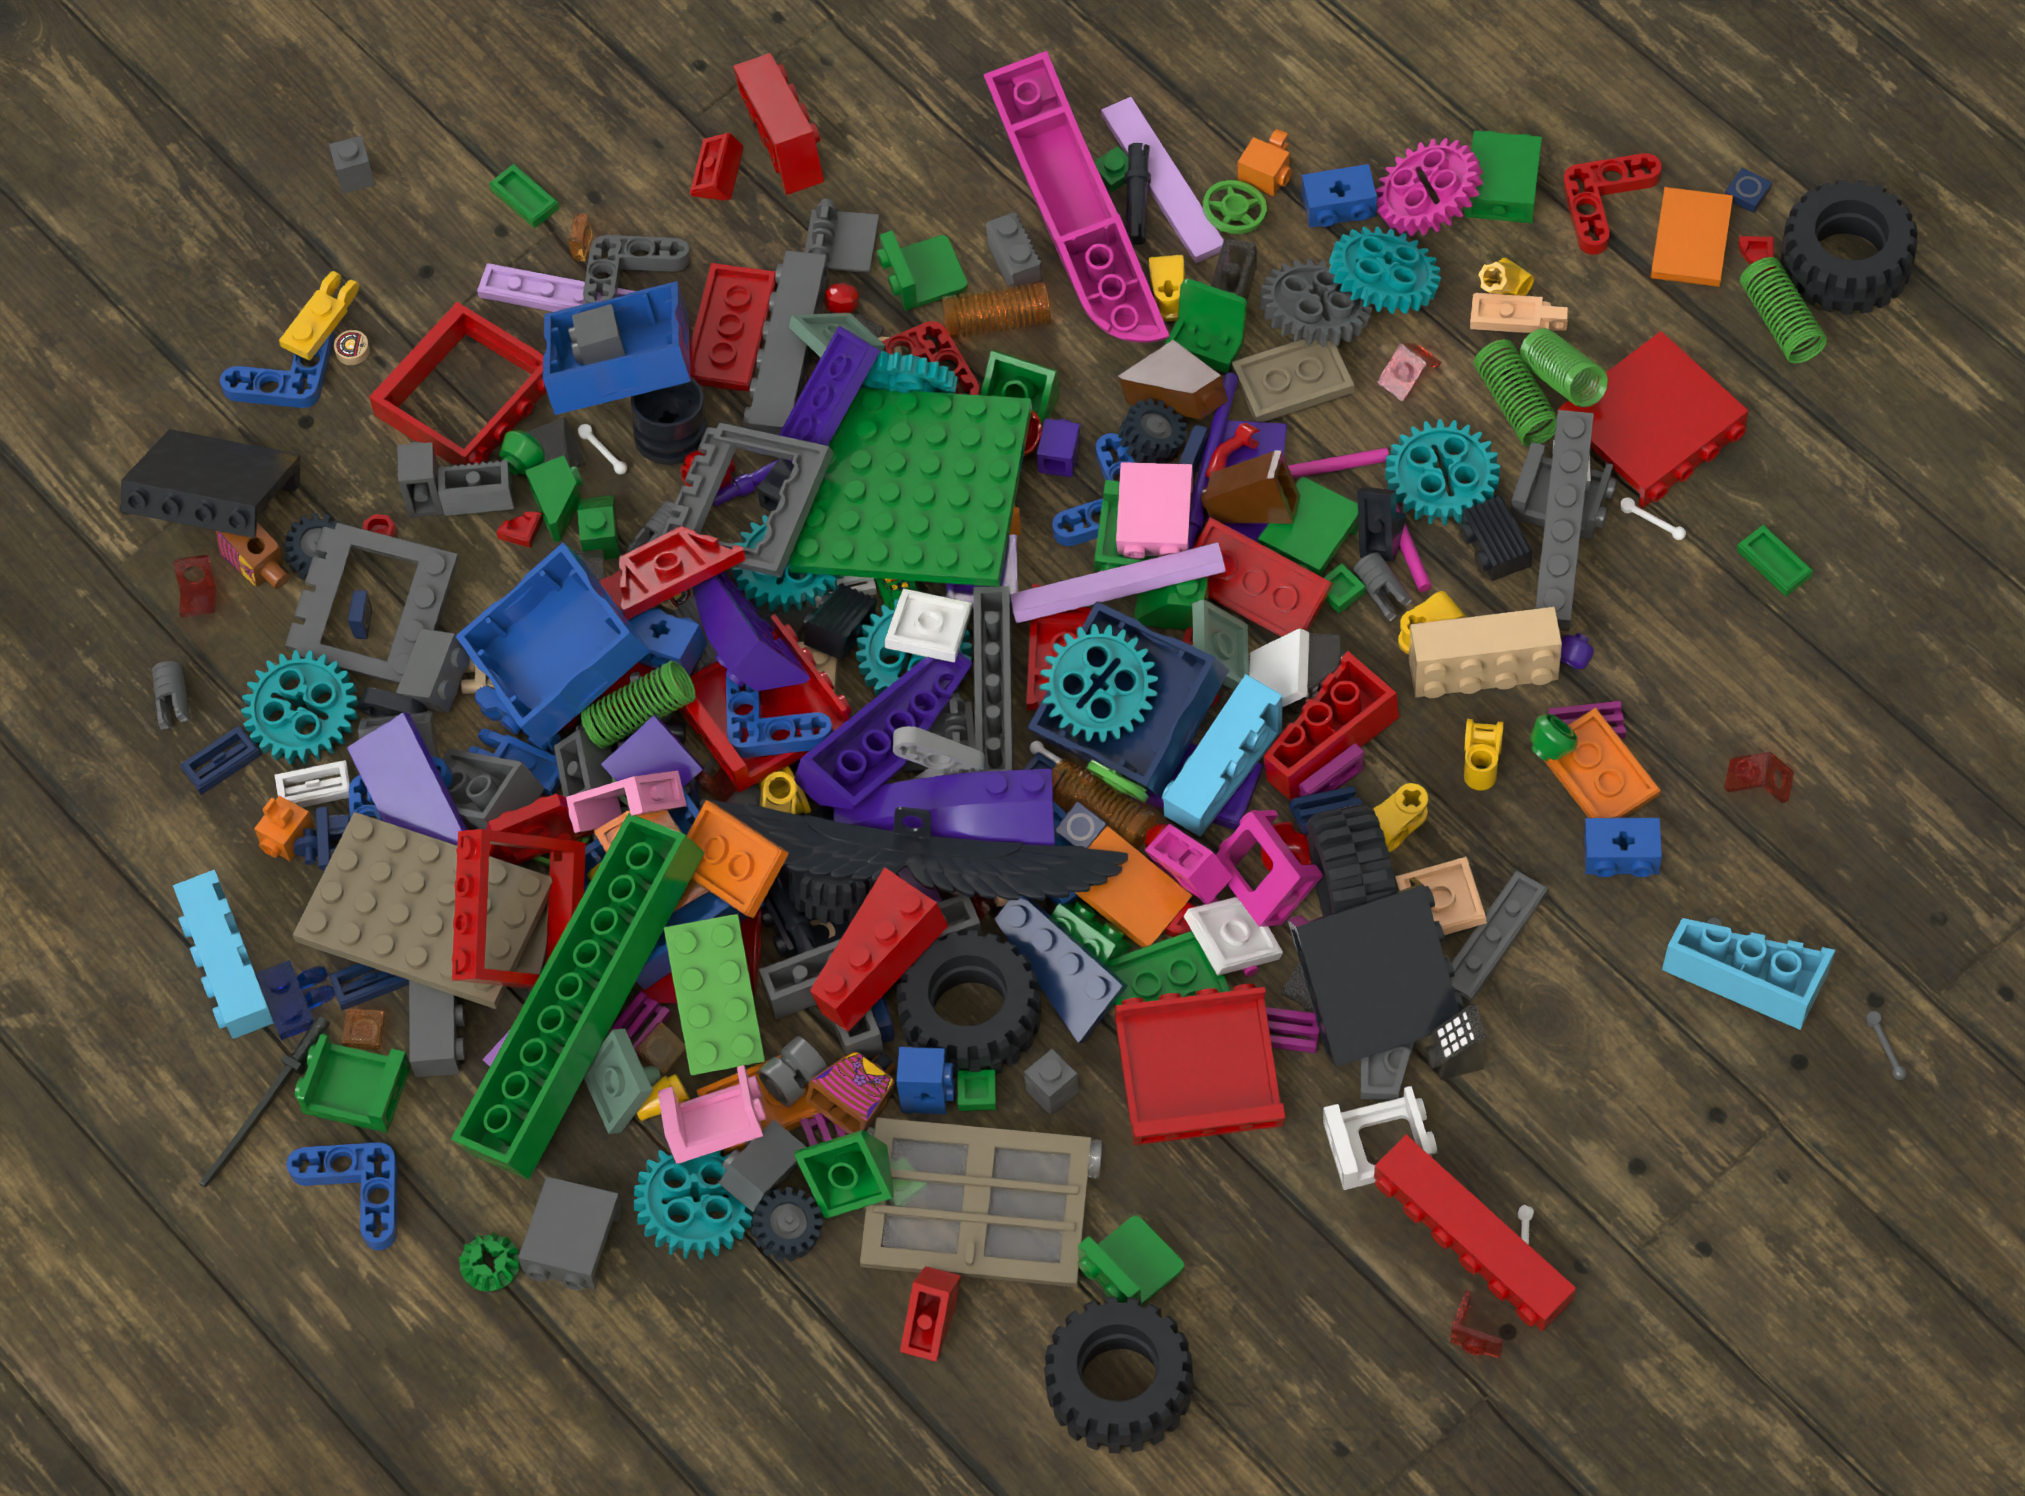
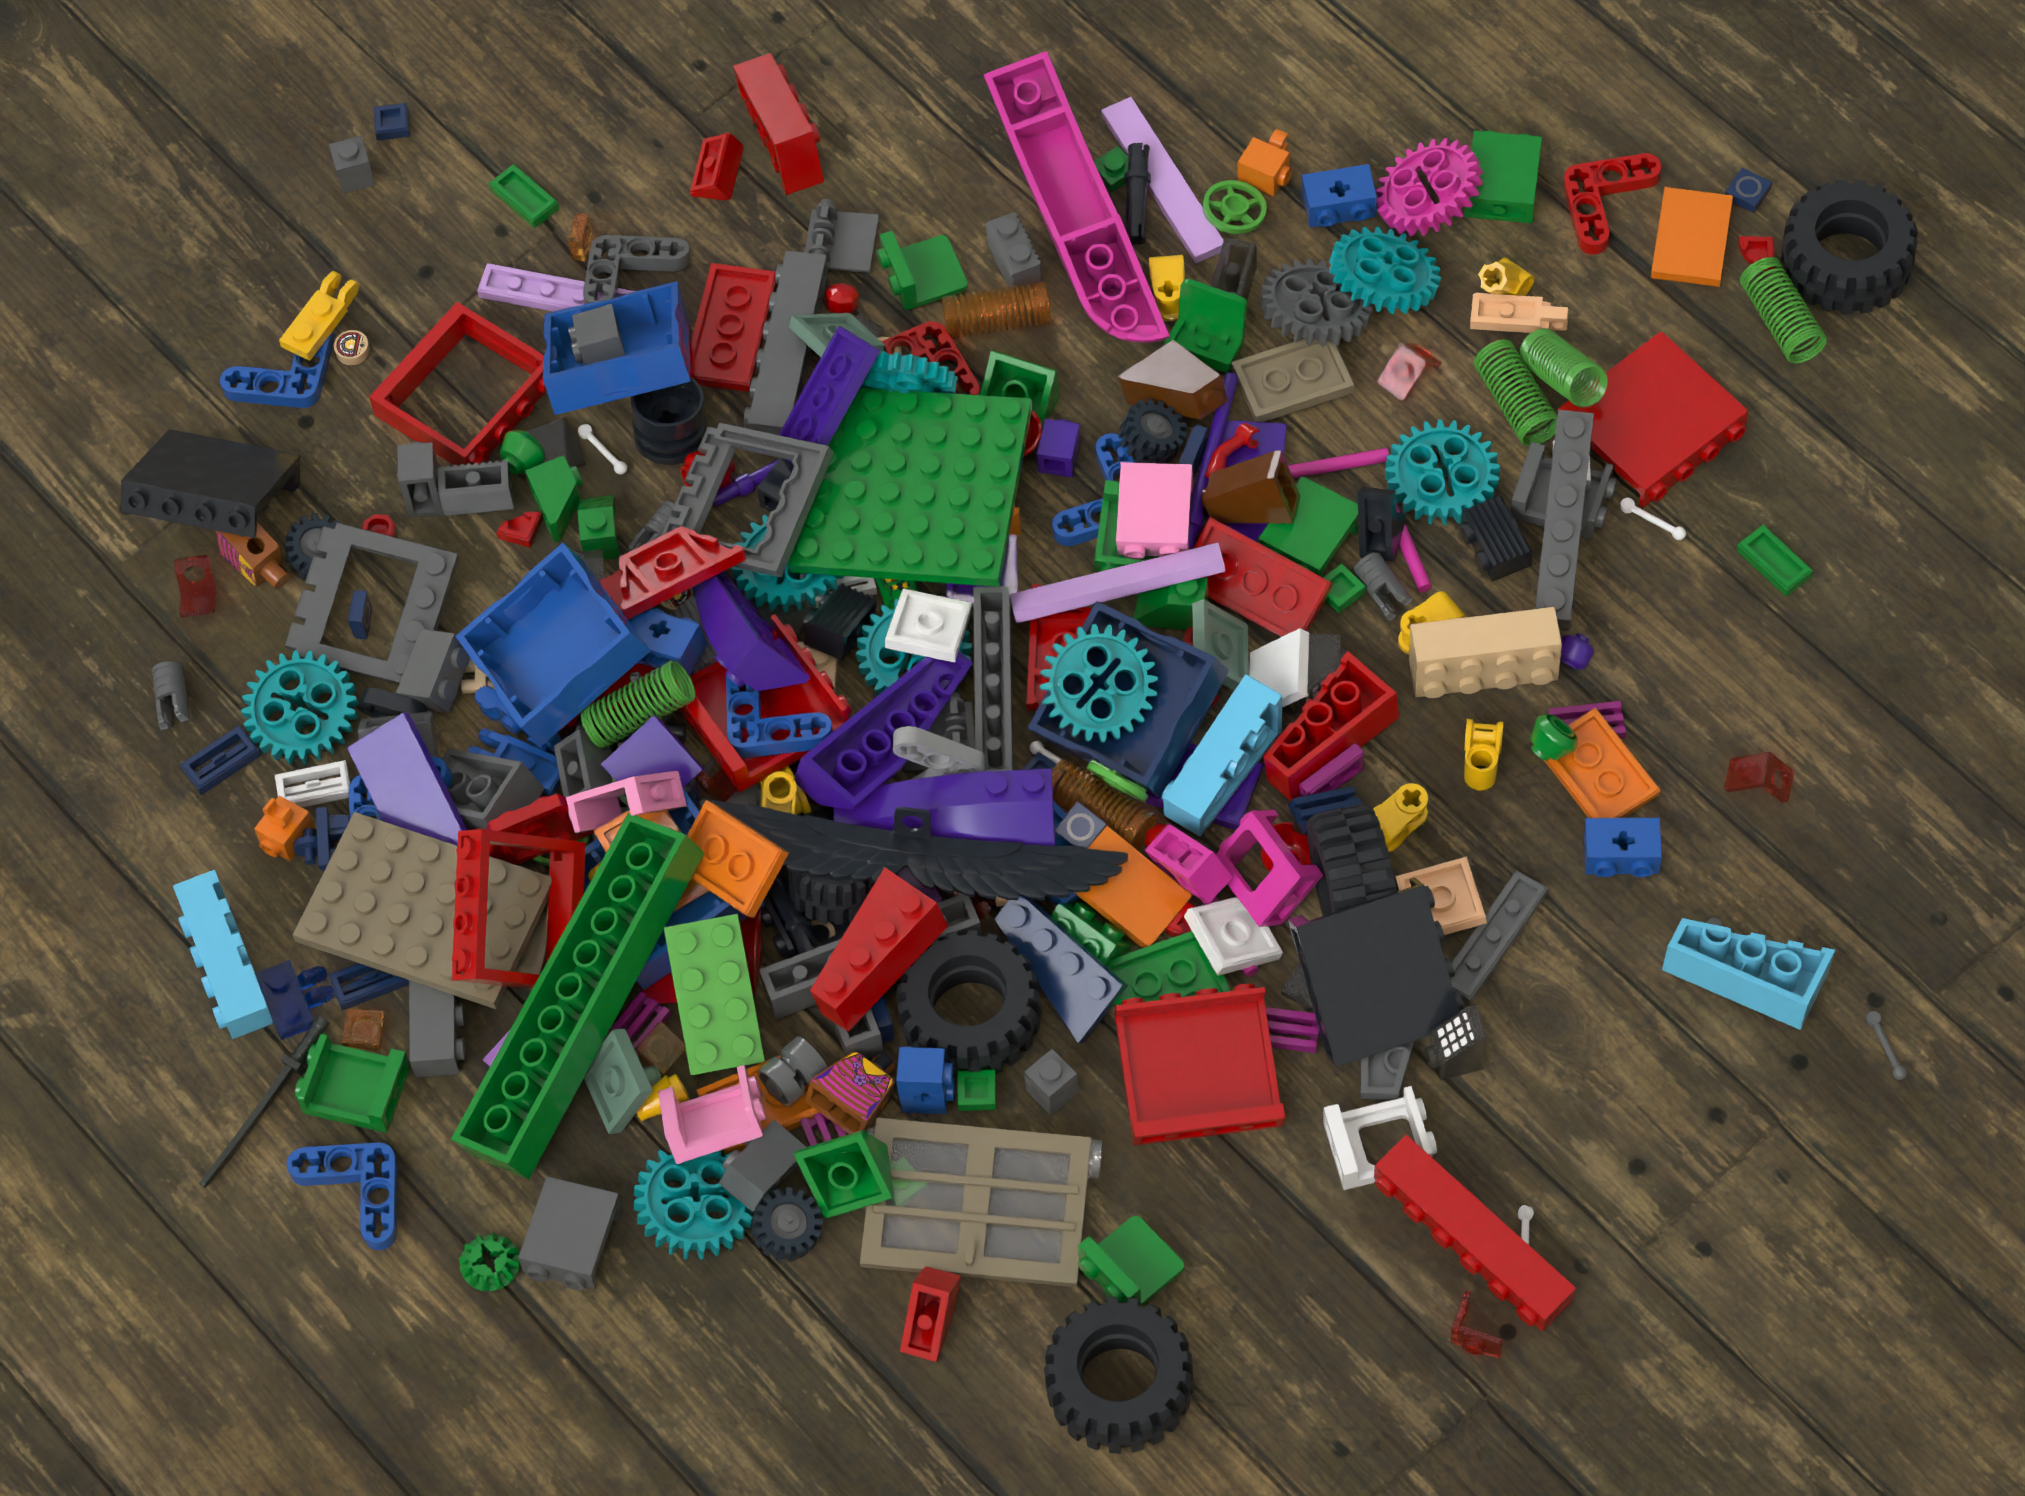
(391, 121): none -> dark blue tile

